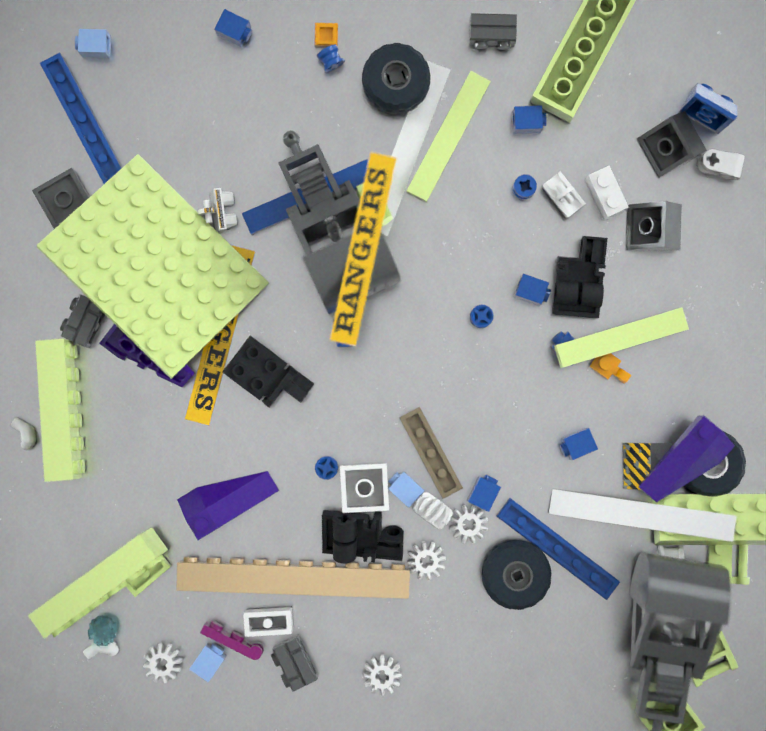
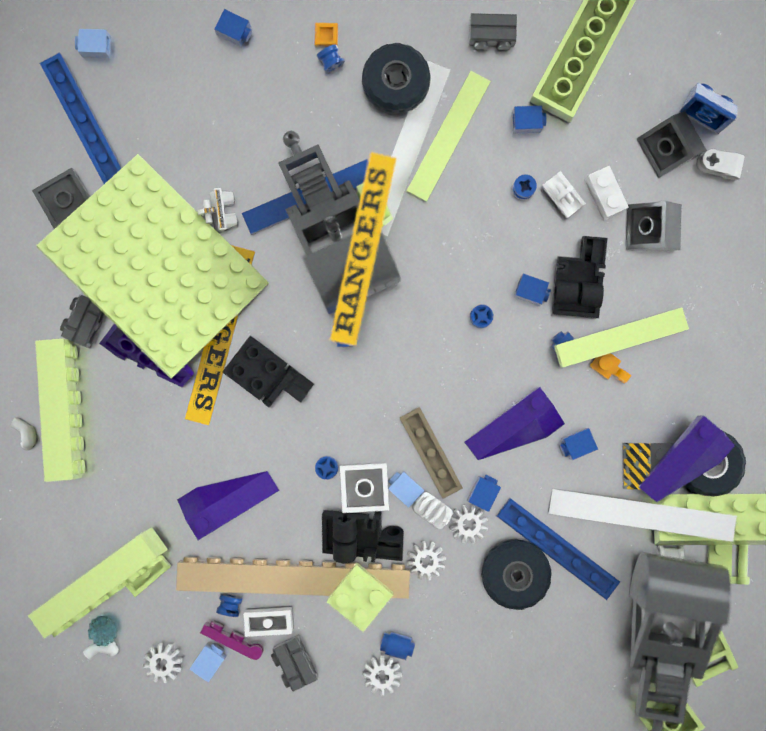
(229, 605): none -> blue wheel
(360, 597): none -> yellowish green brick
(397, 645): none -> blue brick
(521, 424): none -> dark purple wedge

